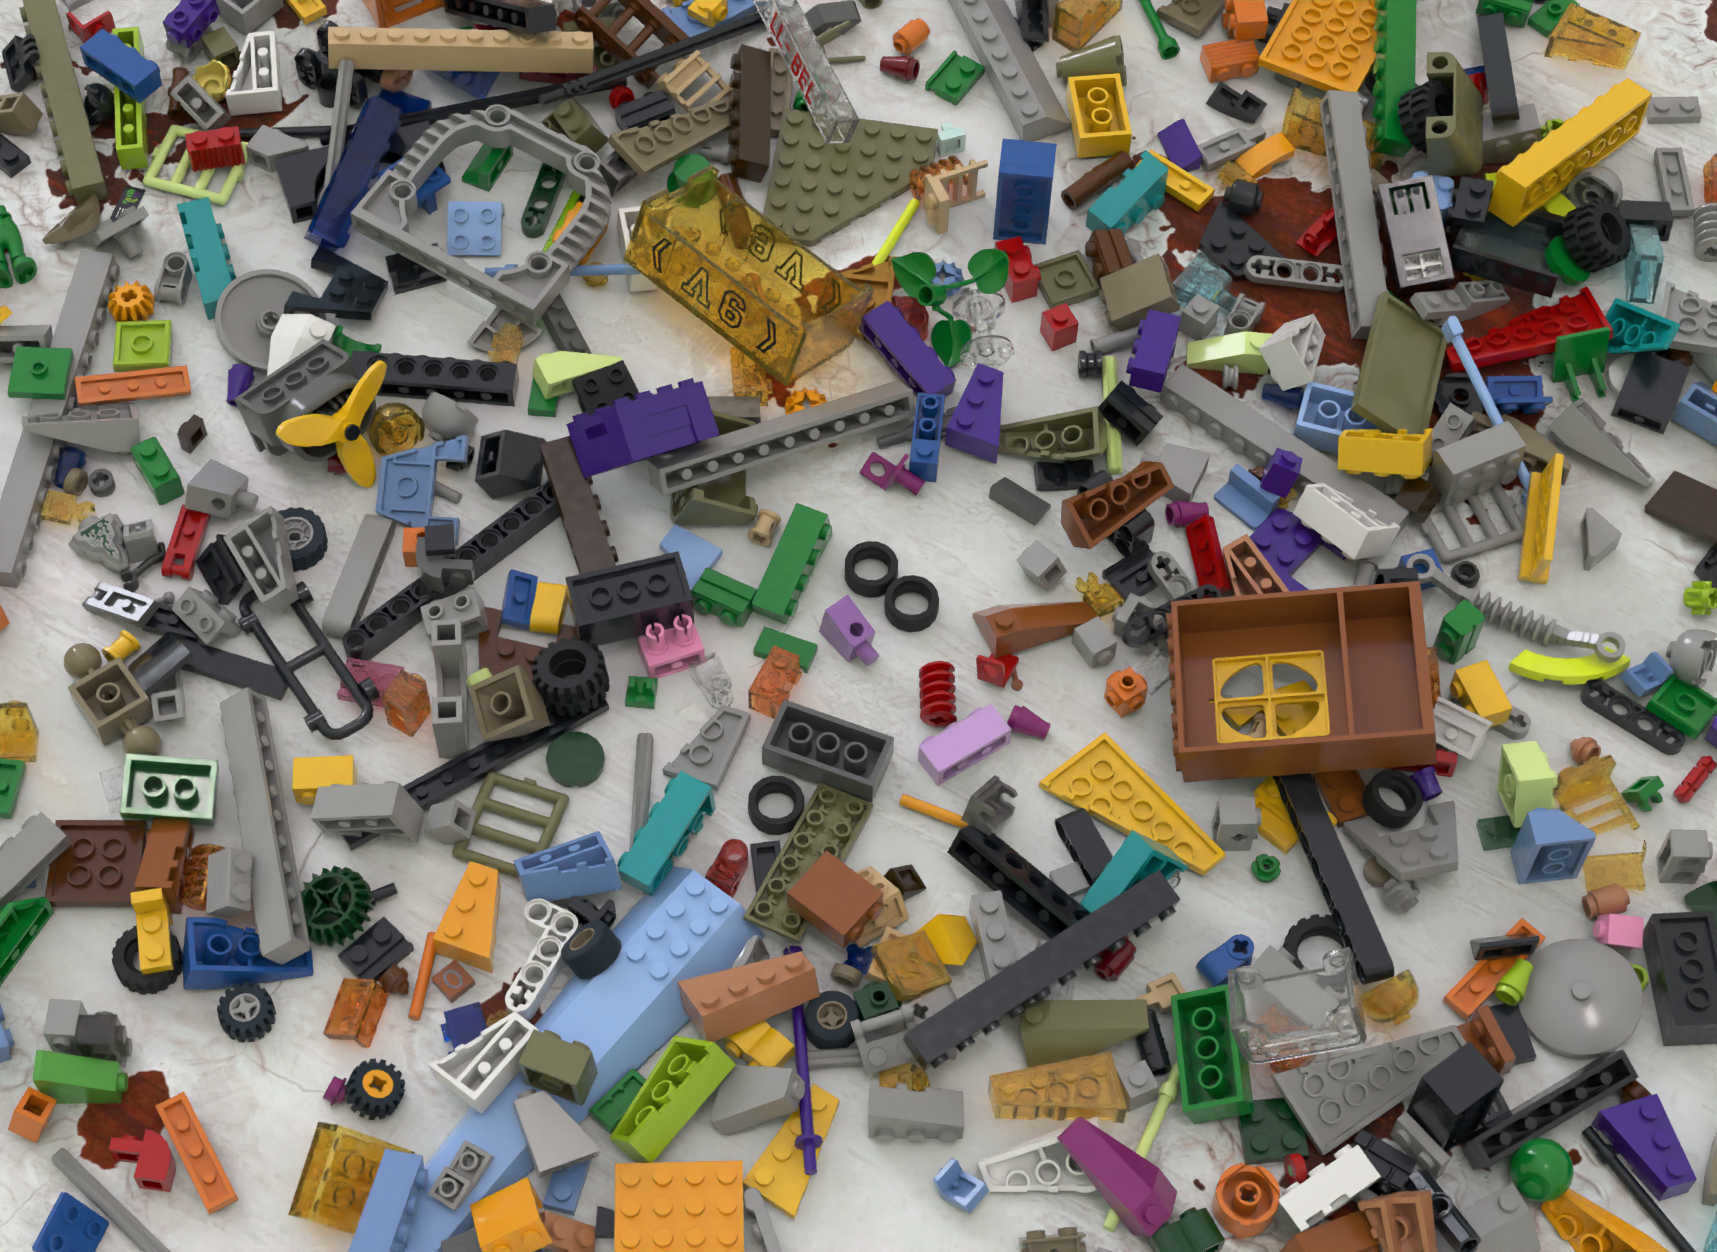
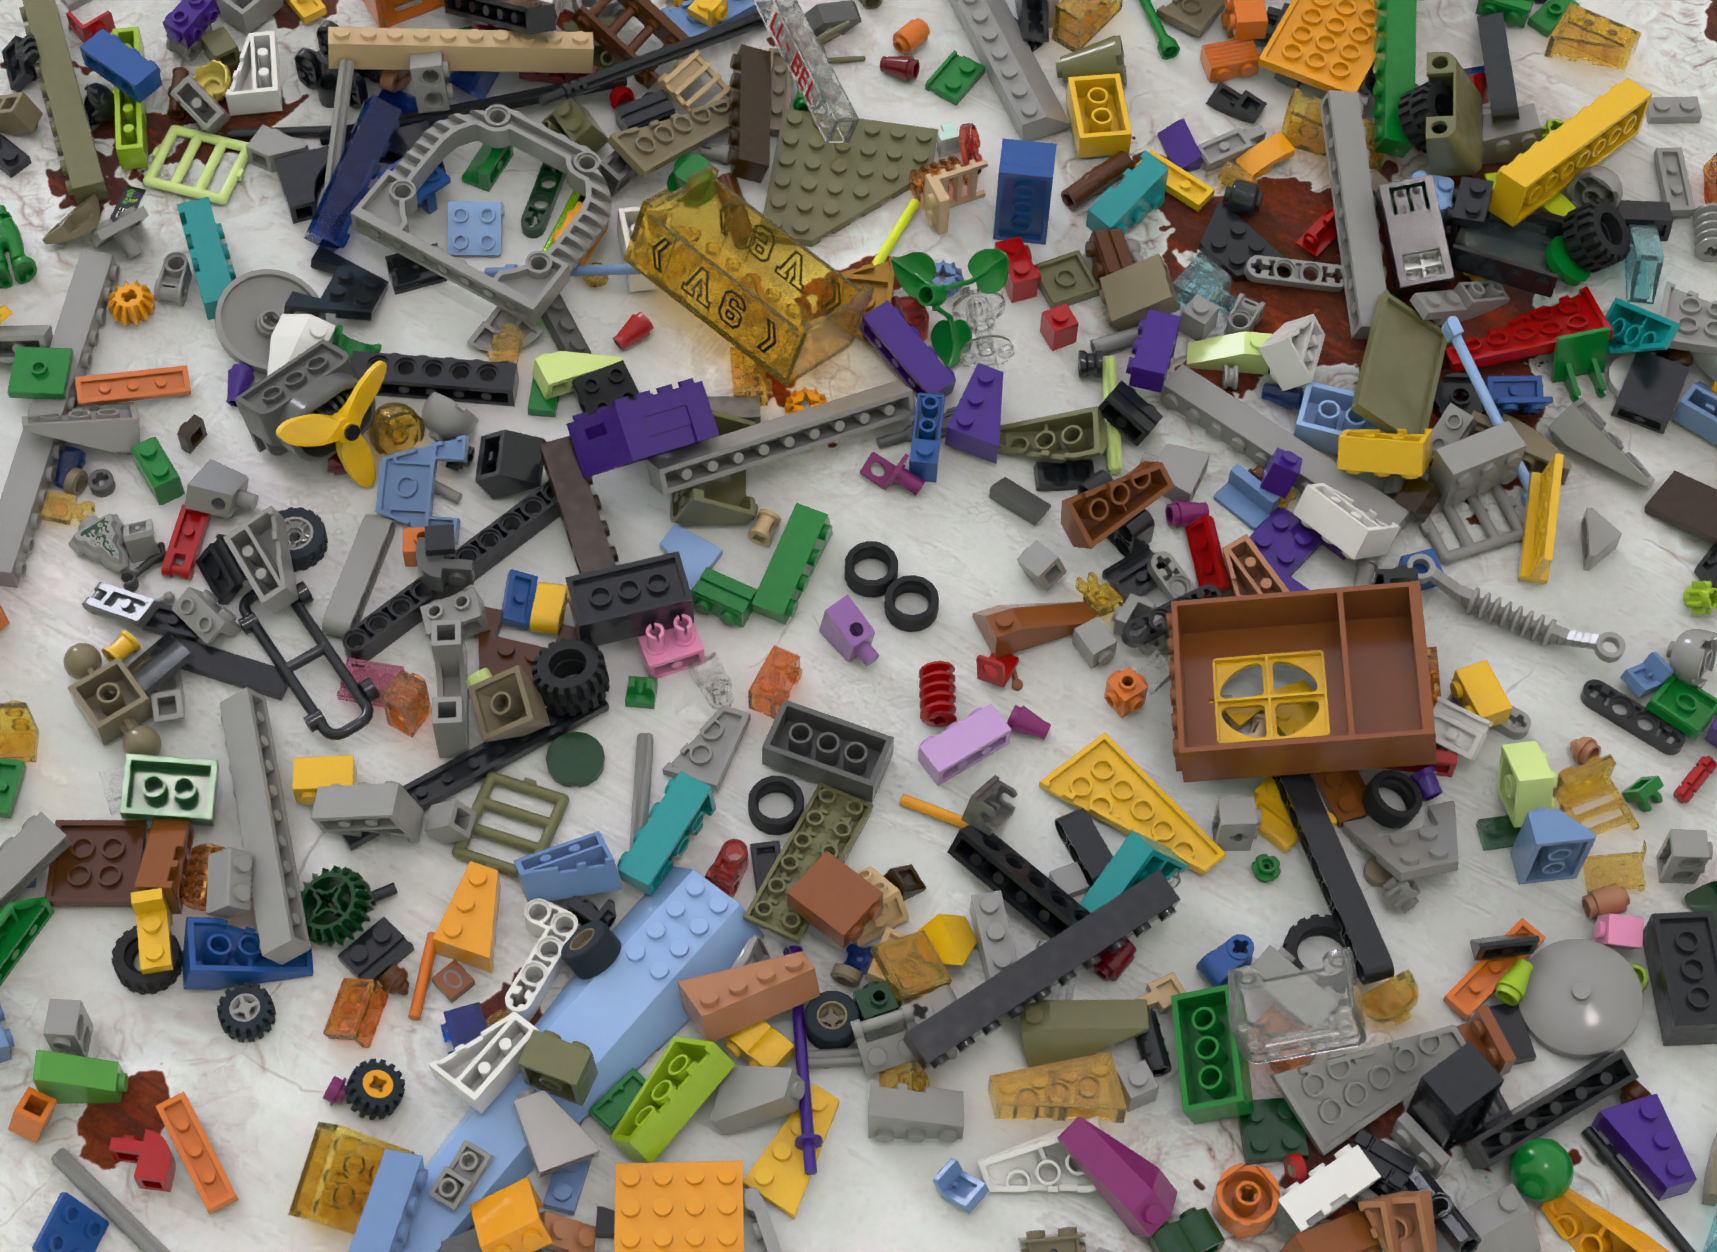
(103, 1037): clear smoke brick -> none
(142, 345): lime plate -> none
(215, 148): red brick -> none
(428, 82): none -> light grey brick
(634, 330): none -> red cone
(771, 637): green tile -> none
(969, 144): none -> clear red tile
(1167, 1094): yellowish green bar -> none
(1459, 632): green brick -> none
(1466, 568): pearl dark grey plate -> none
(1568, 670): neon yellow tile -> none

